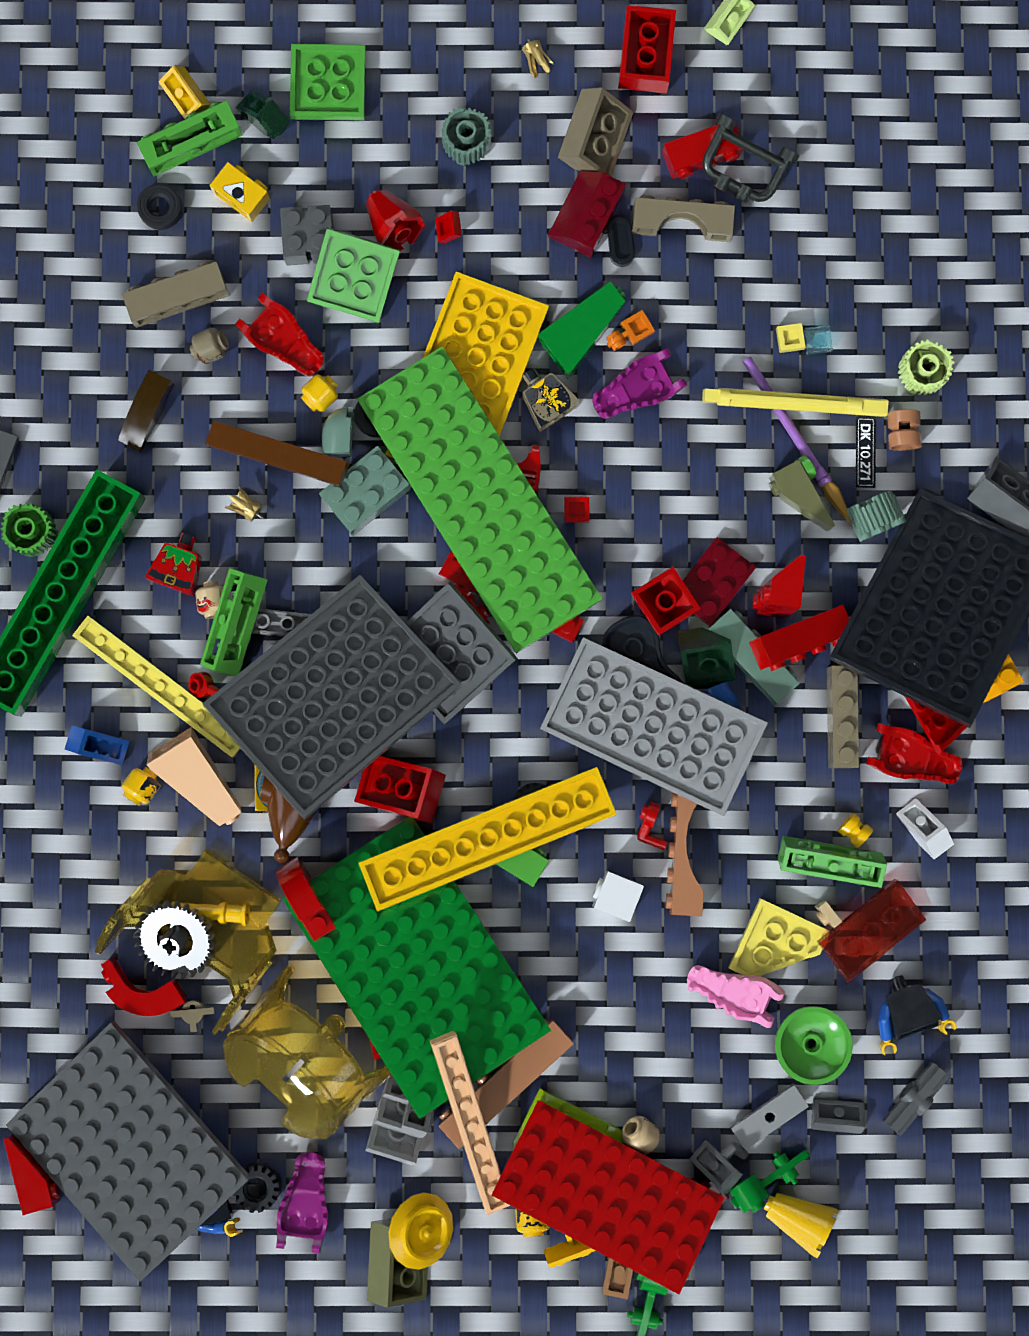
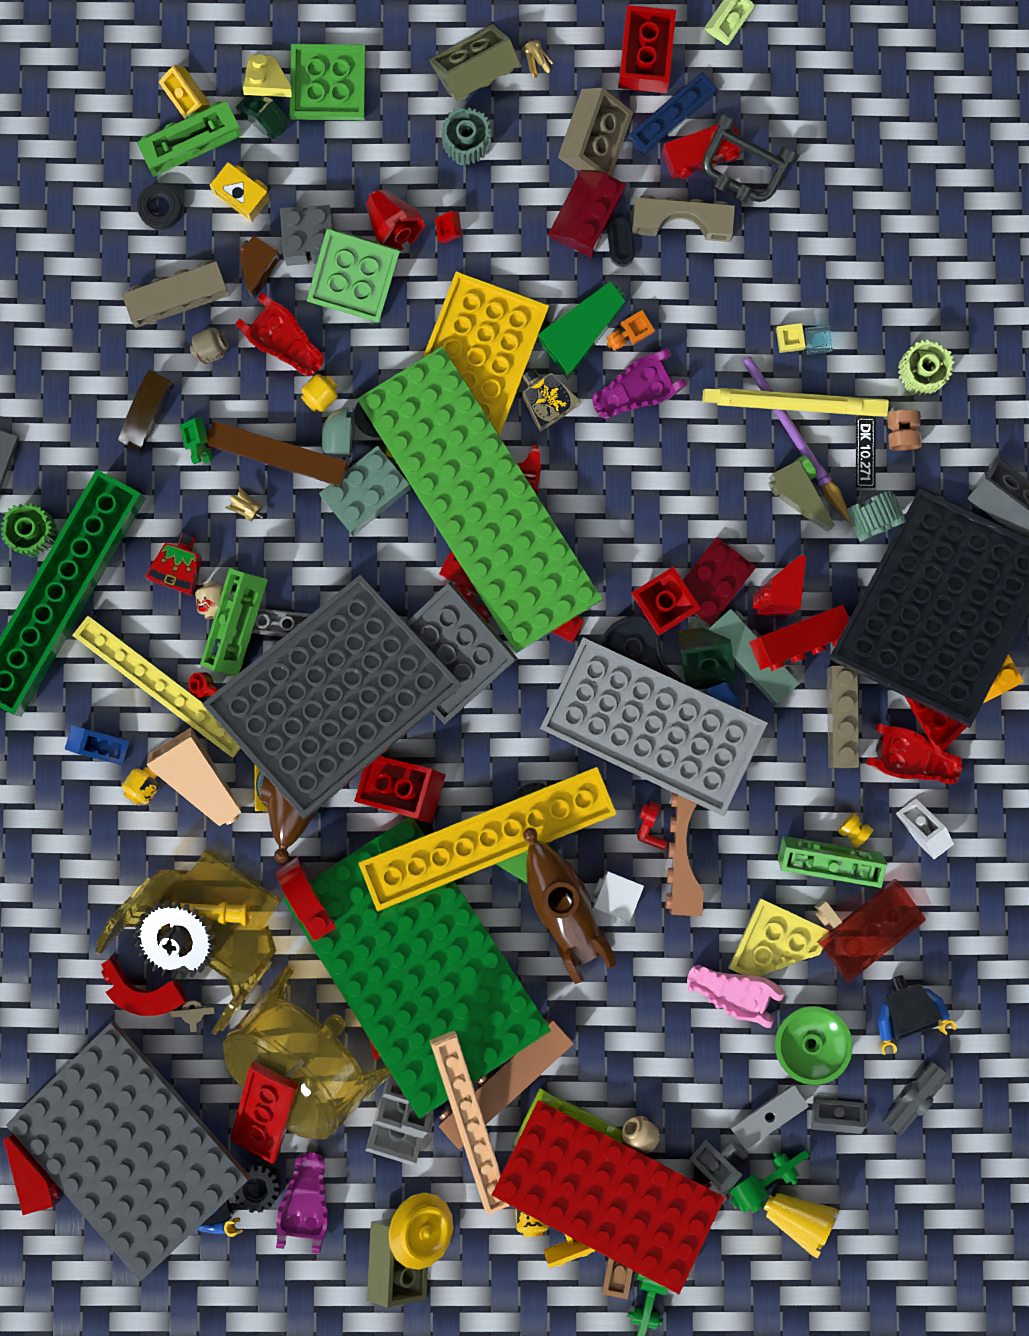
(194, 438): none -> green plate
(257, 264): none -> reddish brown slope
(264, 1112): none -> red tile
(265, 77): none -> light yellow wing
(475, 62): none -> olive slope
(564, 907): none -> reddish brown piece
(576, 510): red plate -> none
(673, 113): none -> dark blue tile

